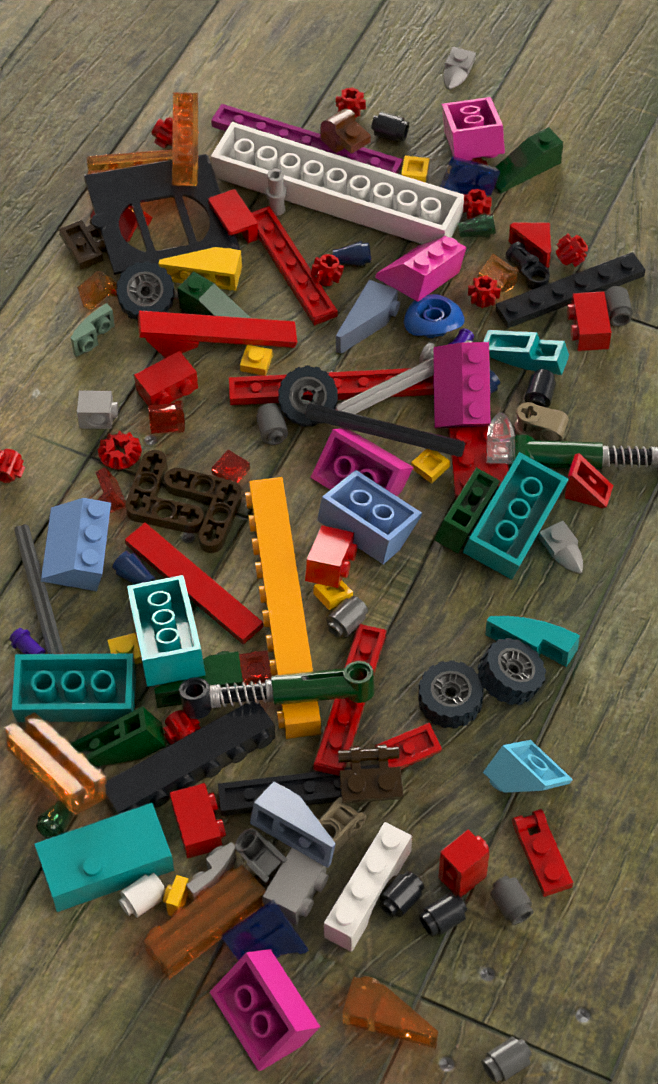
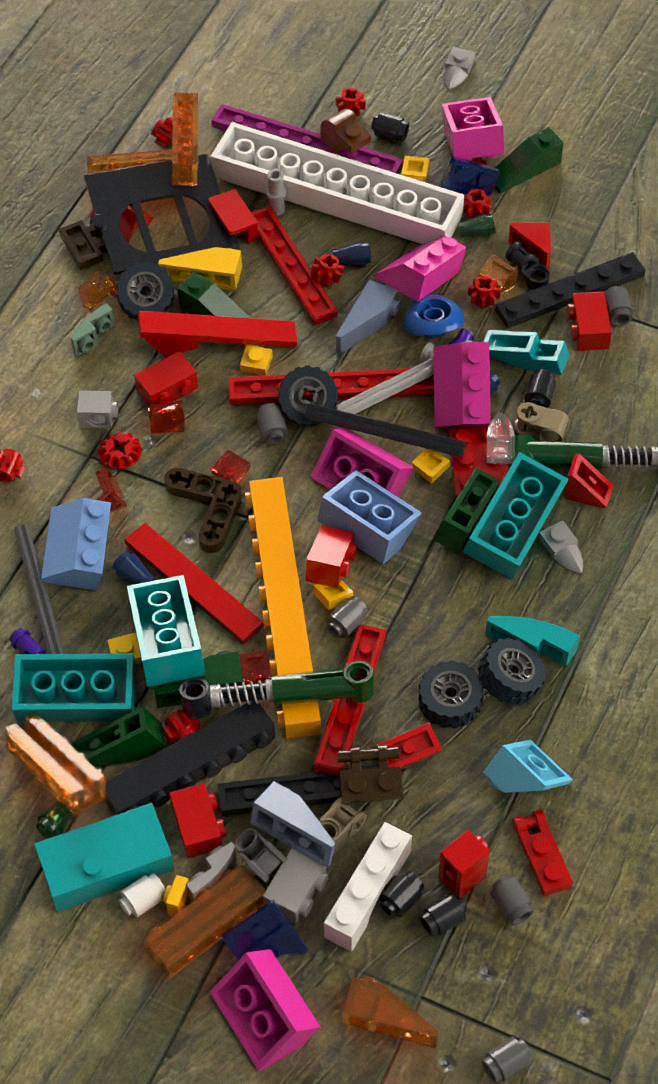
(153, 504): dark brown beam -> none
(571, 250): red gear -> none

